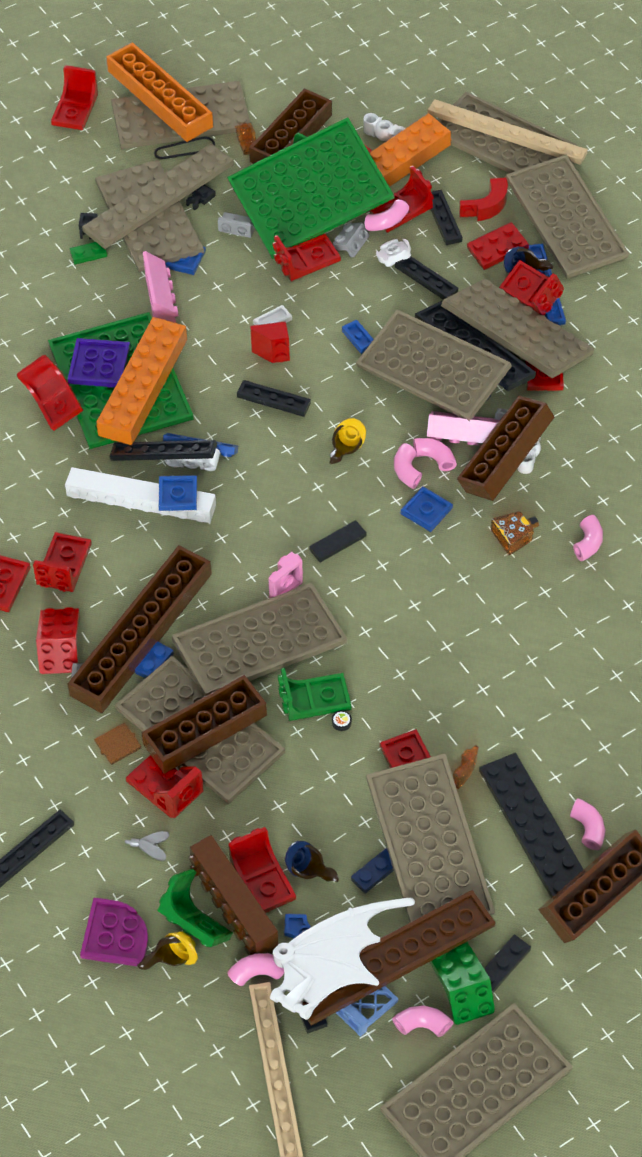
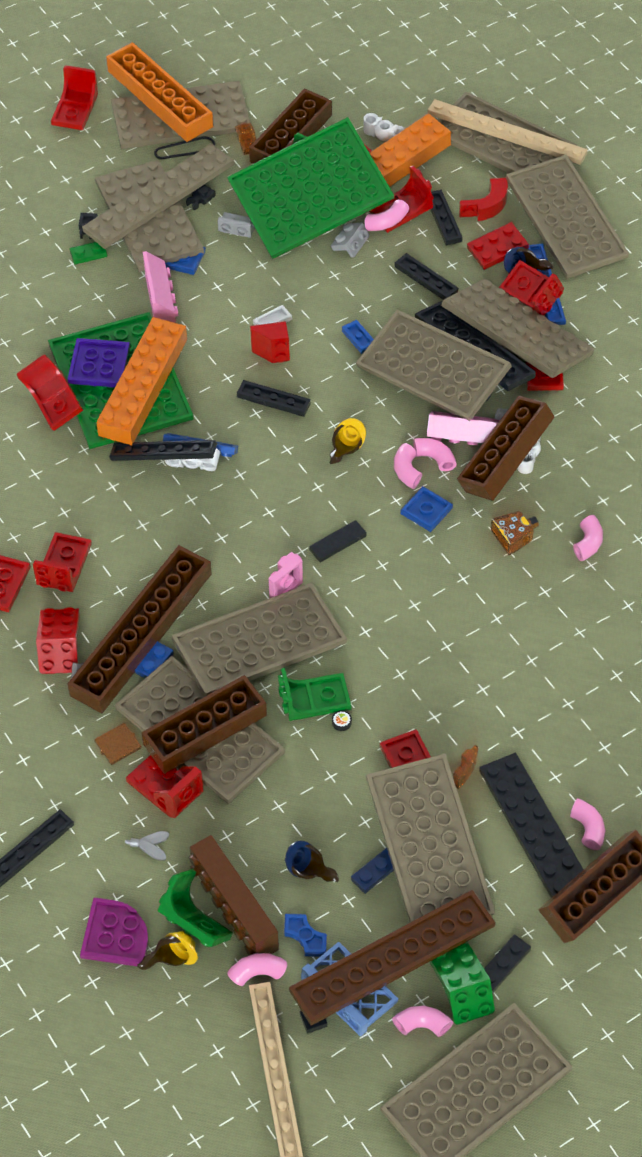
(131, 494): white brick -> none
(177, 493): blue plate -> none
(260, 870): red bracket -> none
(305, 257): red bracket -> none
(327, 957): white animal -> none
(393, 252): white plate -> none

